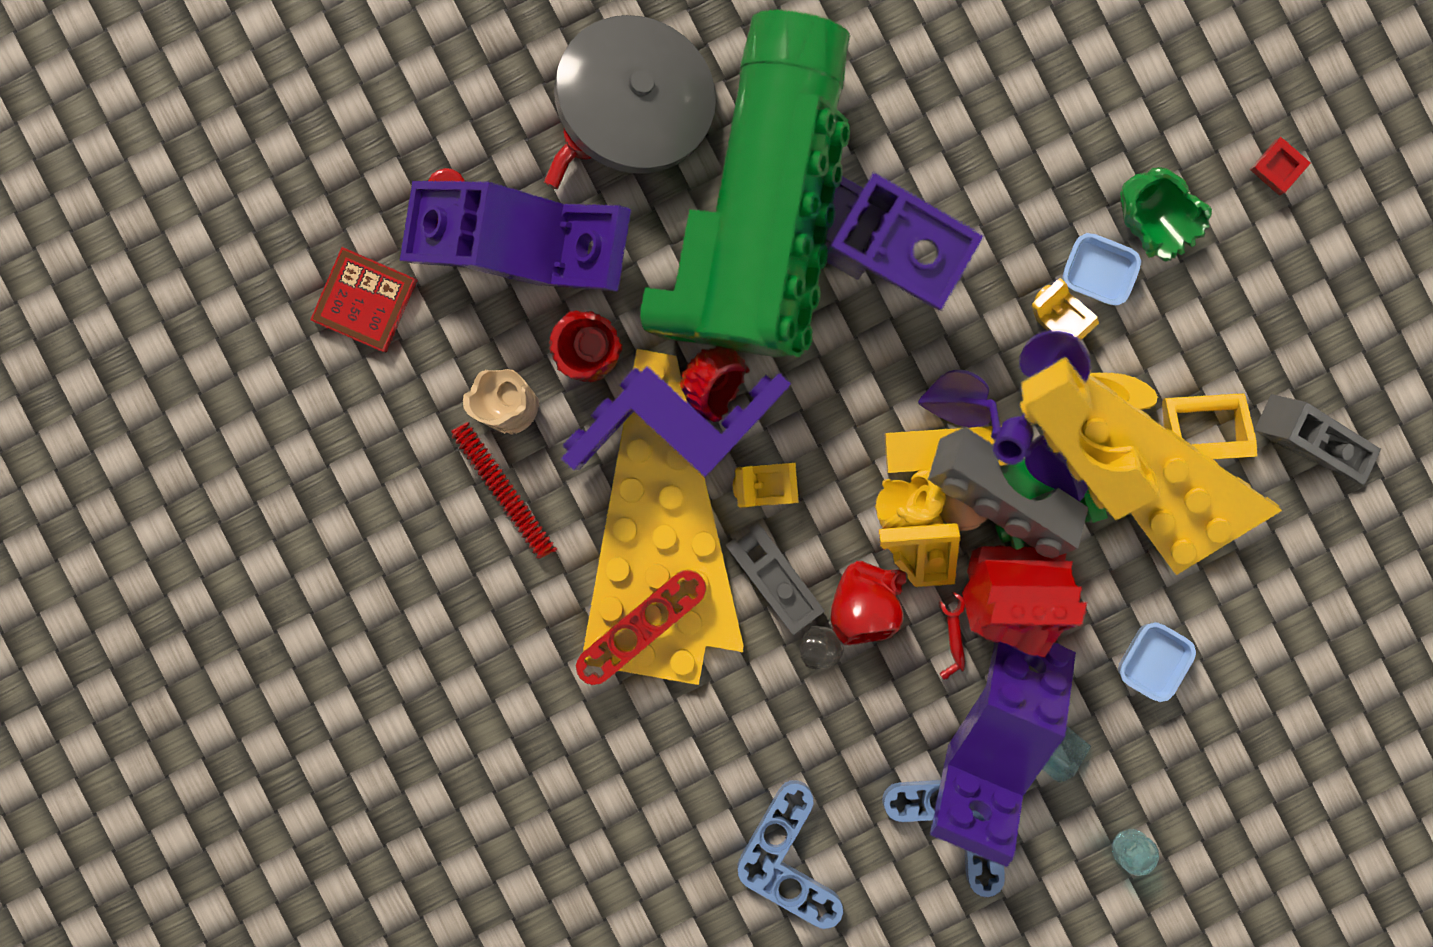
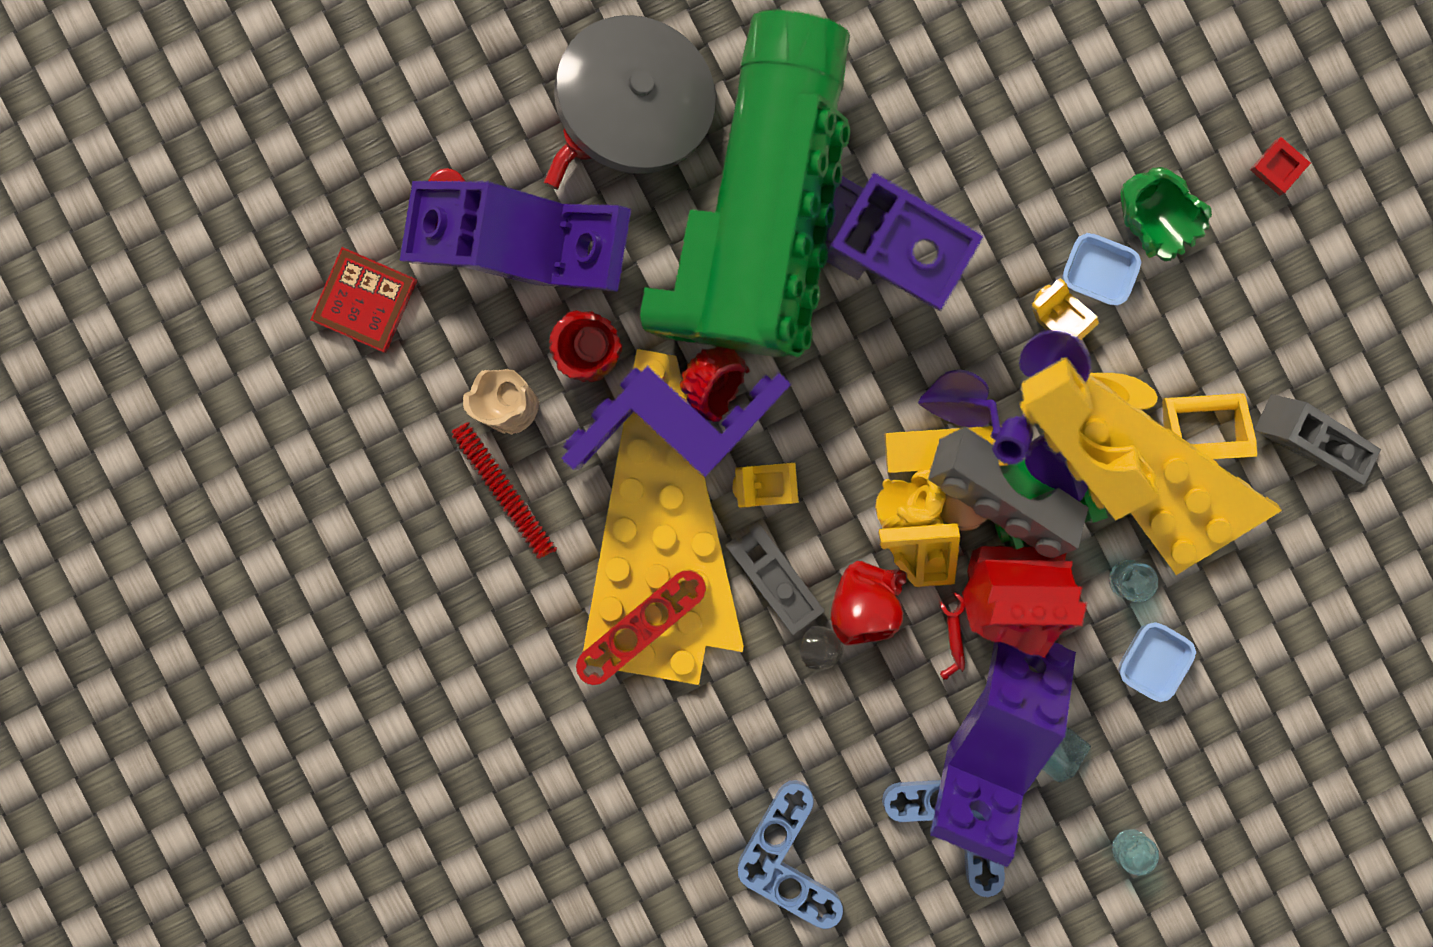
(1139, 587): none -> clear light blue wheel

